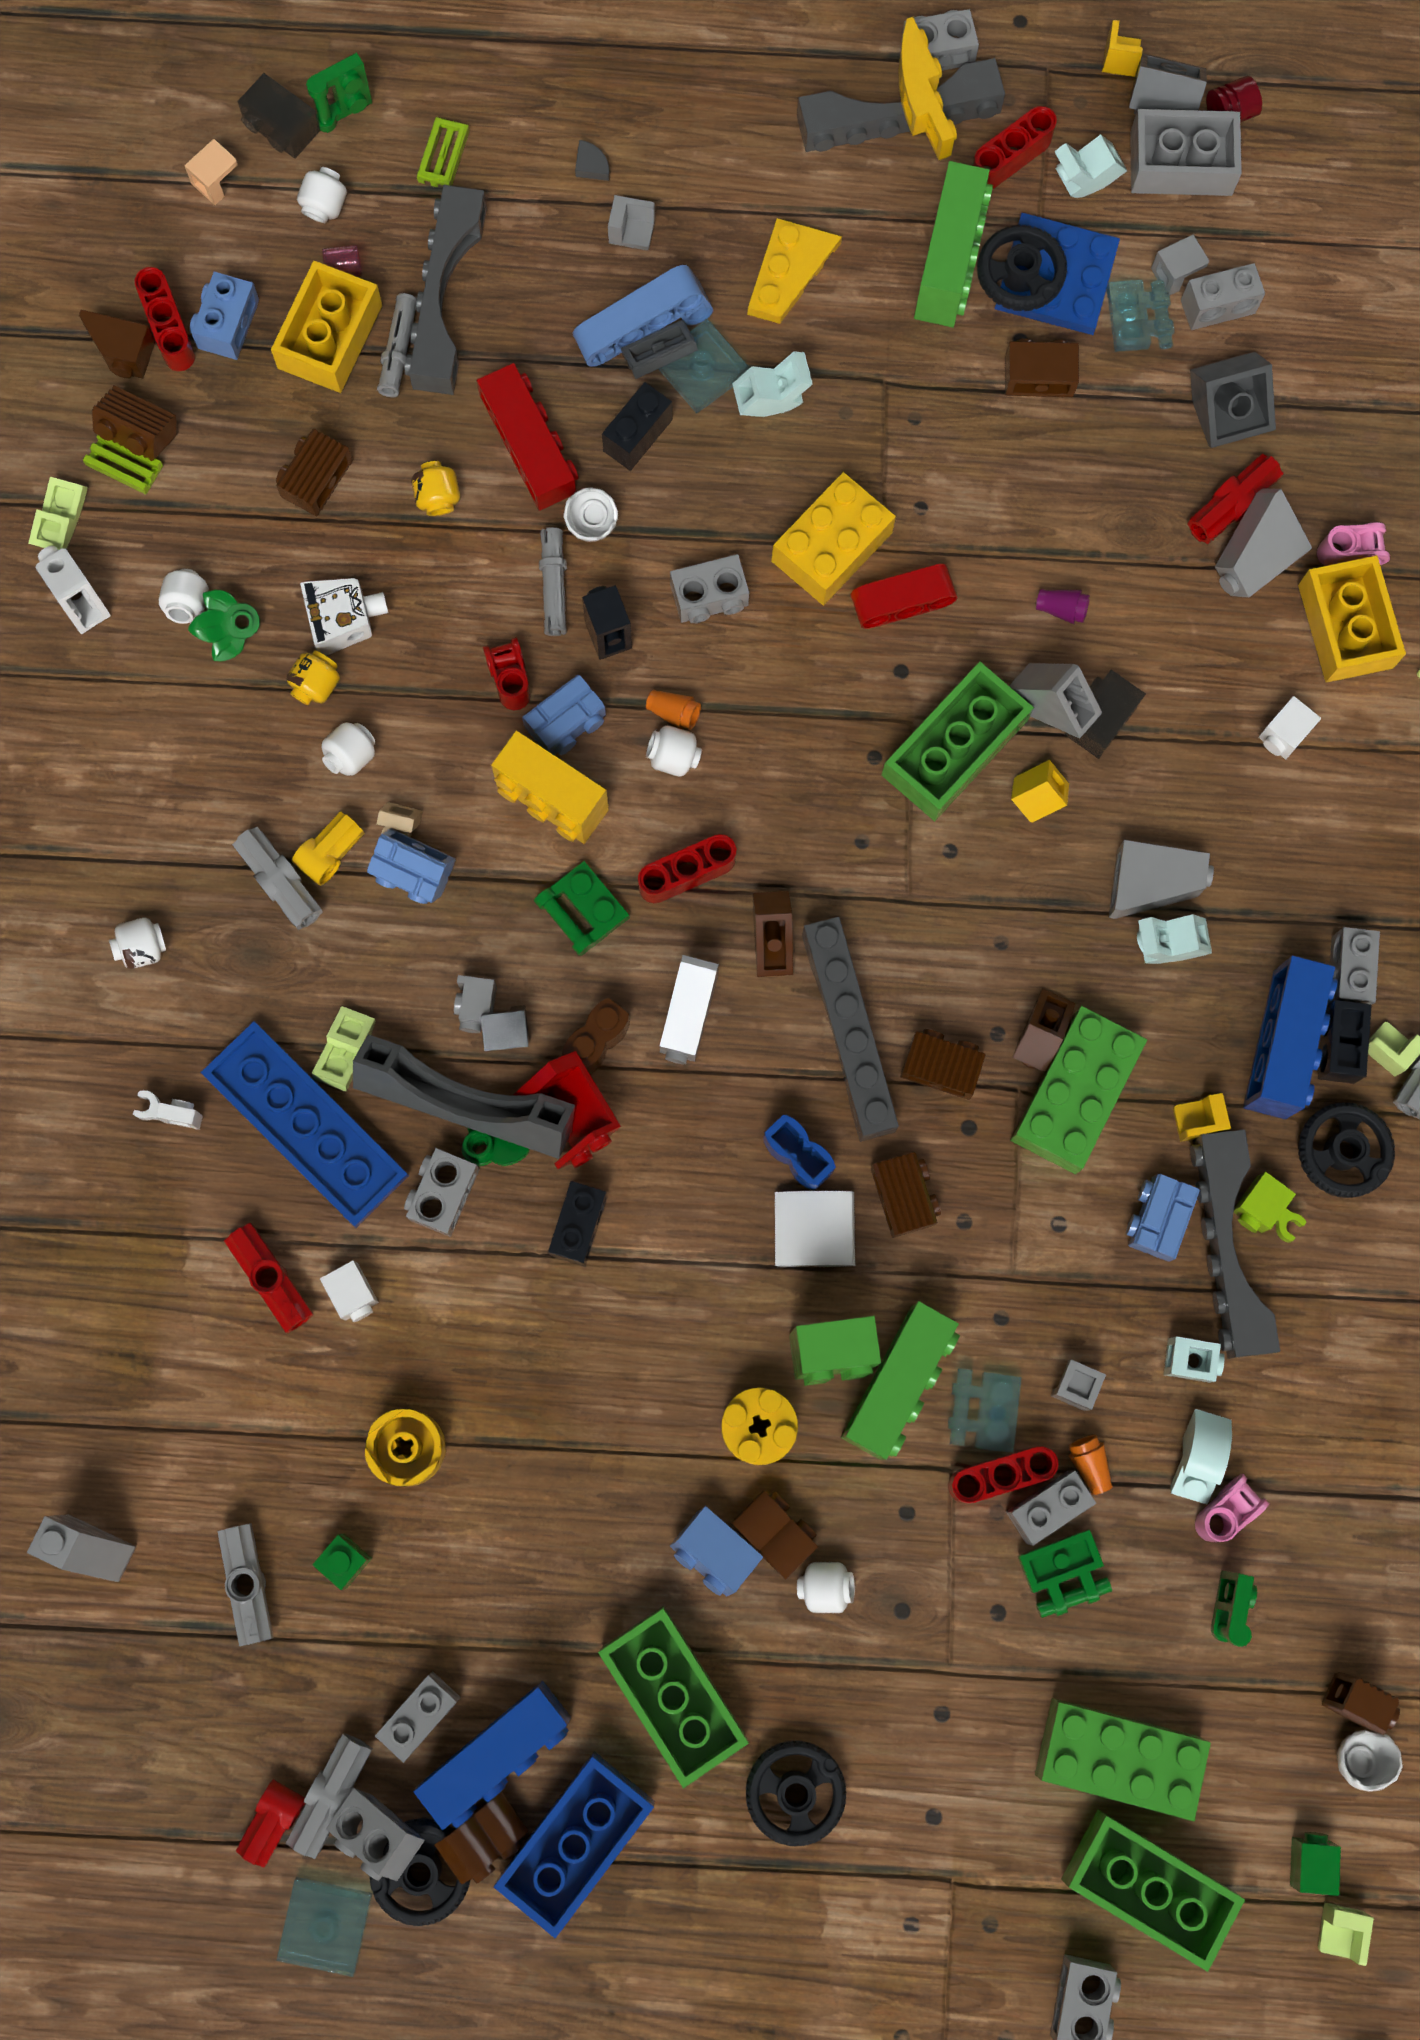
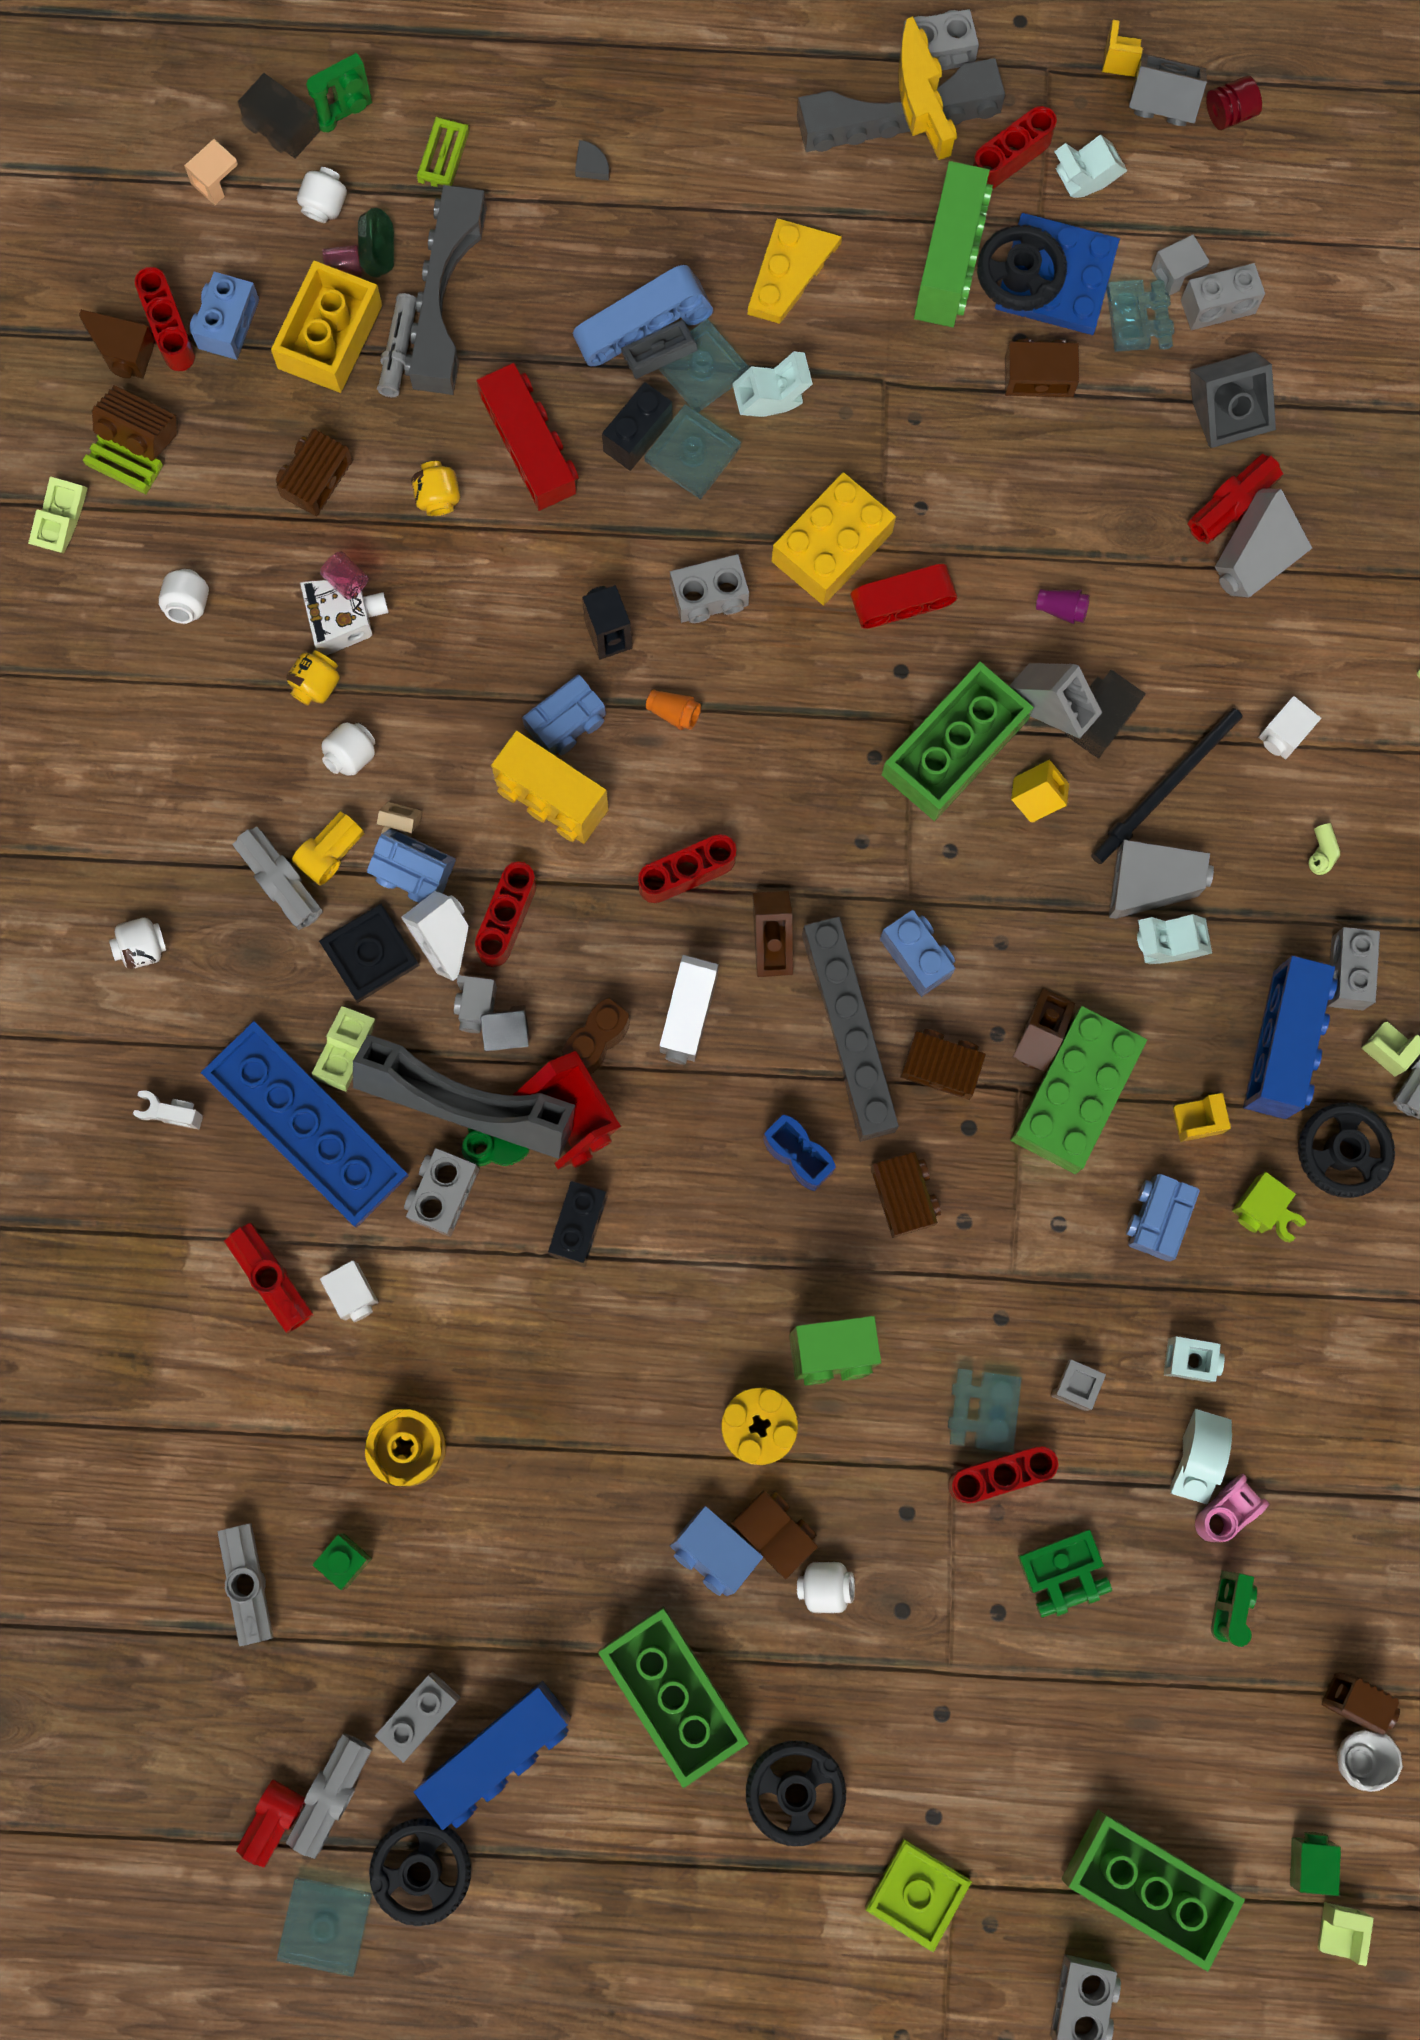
(65, 581): white torso -> none
(81, 1548): light grey slope -> none
(219, 626): green plate -> none
(344, 575): none -> clear pink beam
(369, 953): none -> black tile
(375, 242): none -> clear green plate
(378, 1829): light grey brick -> none
(439, 932): none -> white slope
(482, 1839): reddish brown brick -> none
(504, 897): none -> red beam
(508, 669): red piece -> none
(553, 570): light grey pin -> none
(574, 1844): blue brick -> none
(590, 514): white hair -> none
(592, 902): green plate -> none
(631, 222): light grey panel -> none
(673, 751): white head -> none
(692, 451): none -> clear light blue plate
(814, 1228): white slope -> none
(900, 1380): bright green brick -> none
(918, 953): none -> medium blue brick
(918, 1895): none -> lime tile
(1050, 1507): light grey brick -> none
(1091, 1463): orange cone -> none
(1122, 1759): bright green brick -> none
(1124, 830): none -> black bar
(1185, 152): light grey brick -> none
(1246, 1321): dark grey arch -> none
(1327, 852): none -> yellowish green arm
(1345, 1042): black brick -> none
(1351, 619): yellow brick -> none
(1356, 543): bright pink piece -> none

